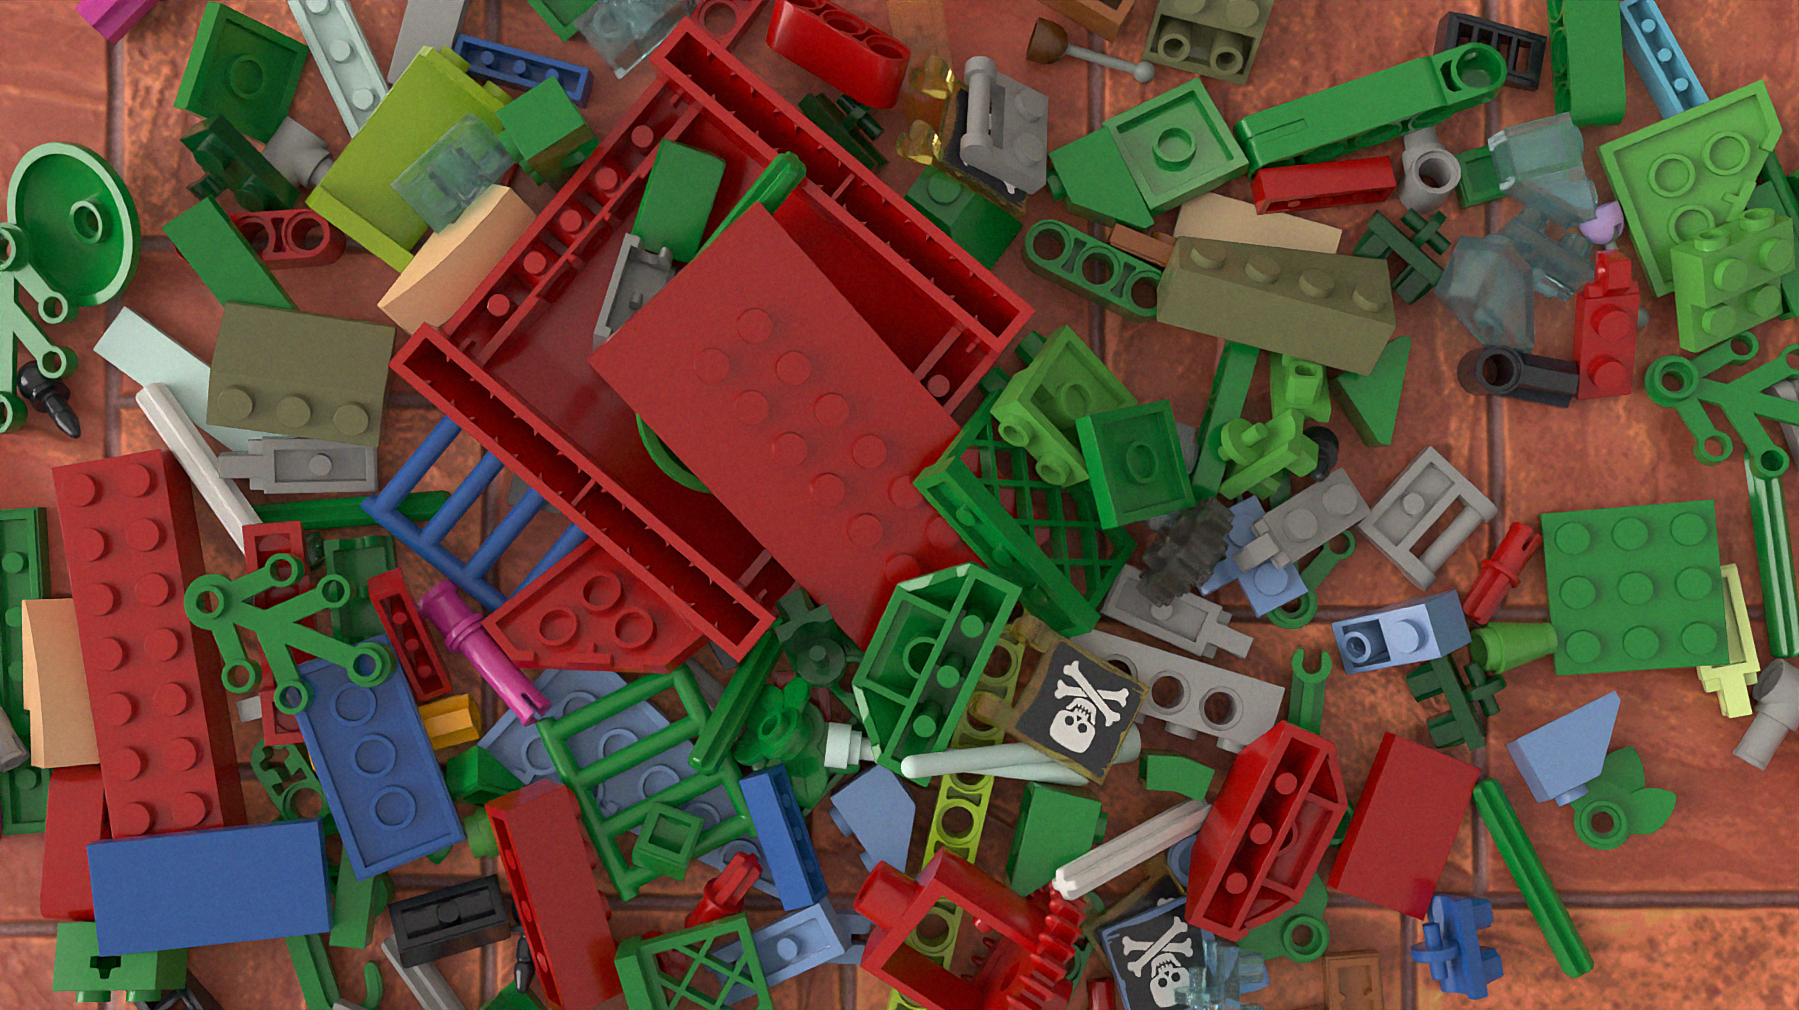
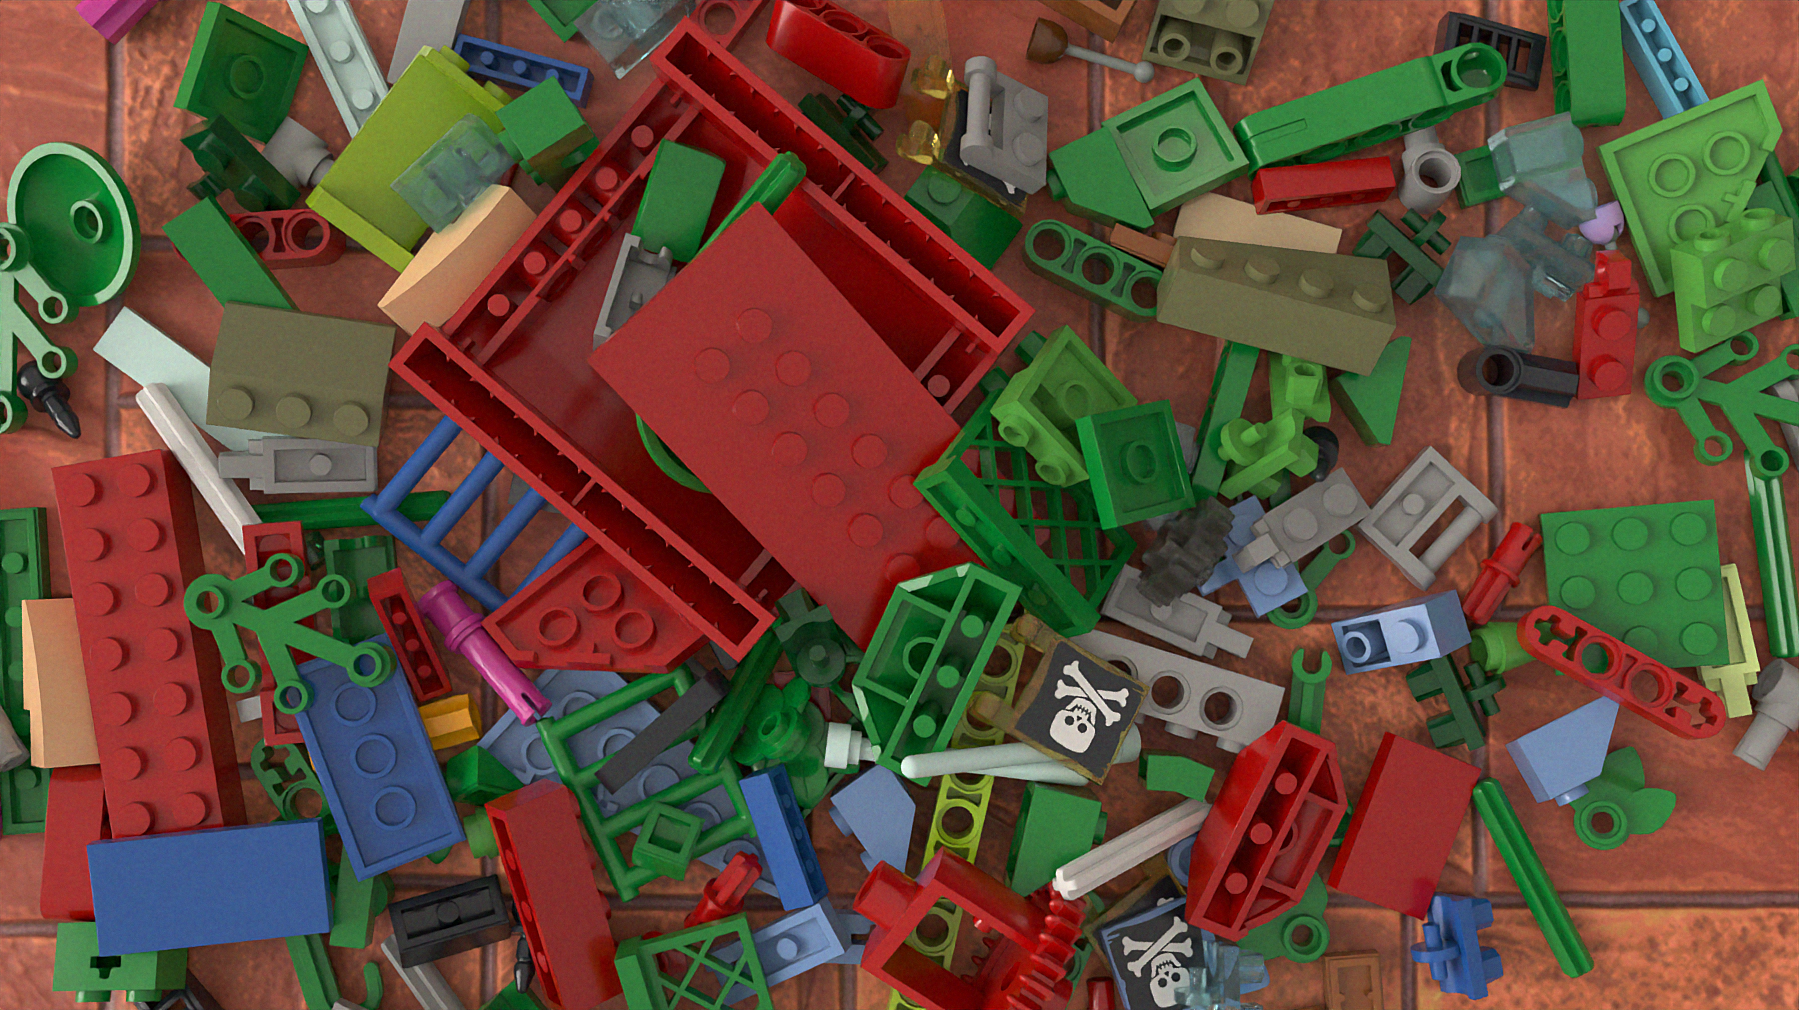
(663, 730): none -> black beam
(1618, 677): none -> red beam

